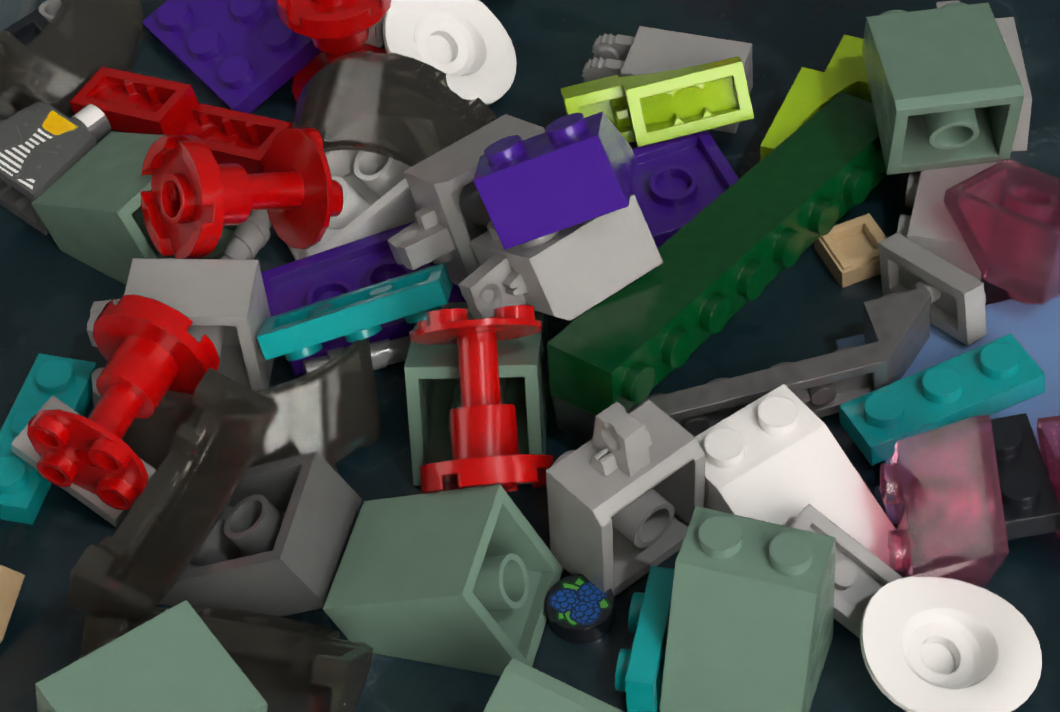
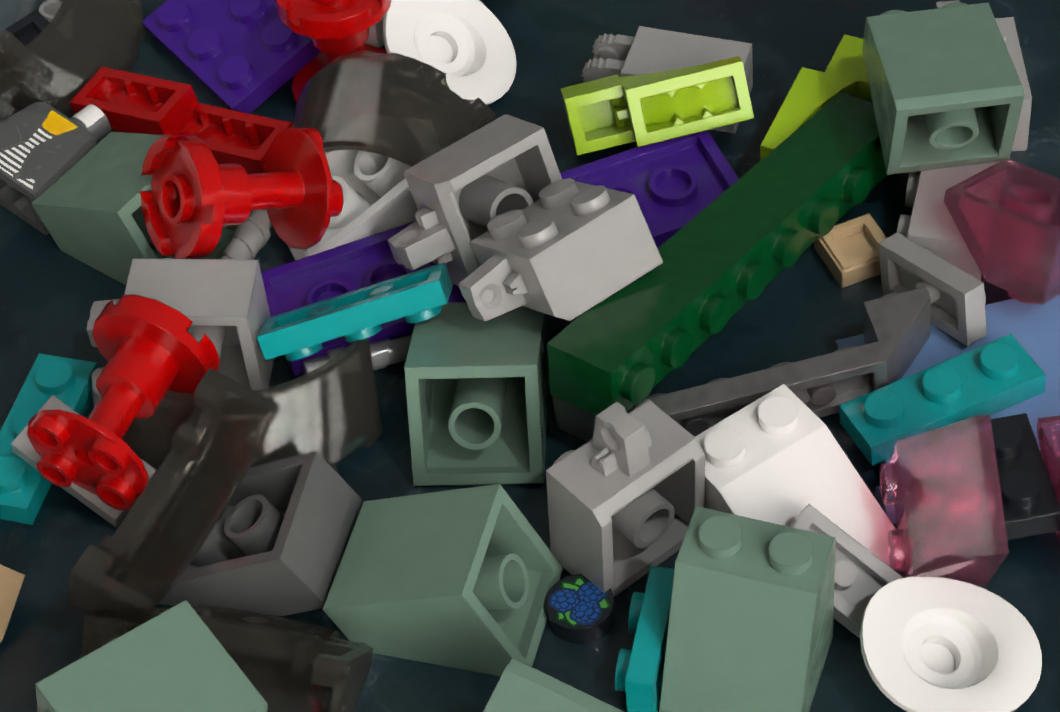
(483, 428): red piece -> none
(555, 178): dark purple slope -> none

